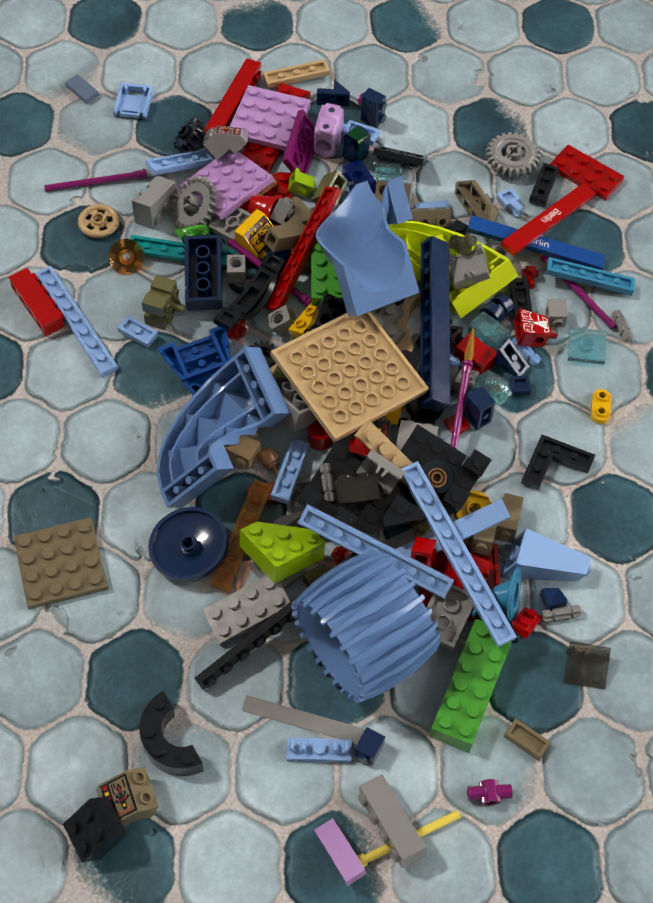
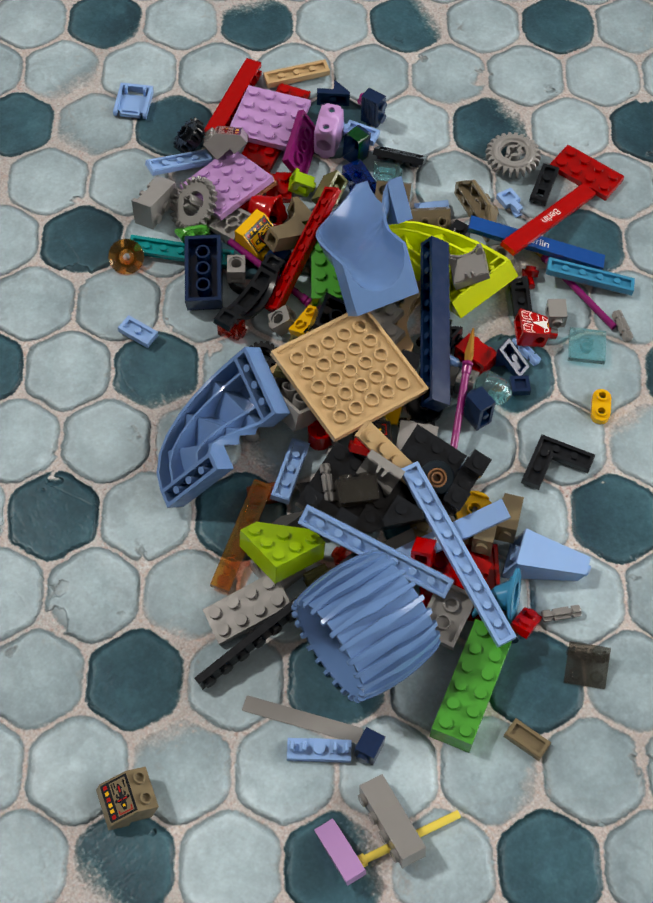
(36, 301): red brick -> none
(60, 563): dark tan plate -> none
(77, 322): light blue tile -> none
(81, 88): sand blue tile -> none
(94, 829): black brick -> none
(98, 221): tan plate -> none
(99, 180): magenta piece -> none
(161, 302): olive brick -> none
(163, 755): black brick -> none
(188, 544): dark blue dish -> none
(198, 359): blue wedge -> none
(244, 453): tan piece -> none
(269, 458): medium nougat piece -> none
(283, 210): light grey brick -> none
(449, 422): red tile -> none
(462, 244): clear smoke plate -> none
(489, 330): clear light blue brick -> none
(489, 792): magenta axle -> none
(498, 307): dark blue wheel -> none
(553, 598): dark blue slope -> none

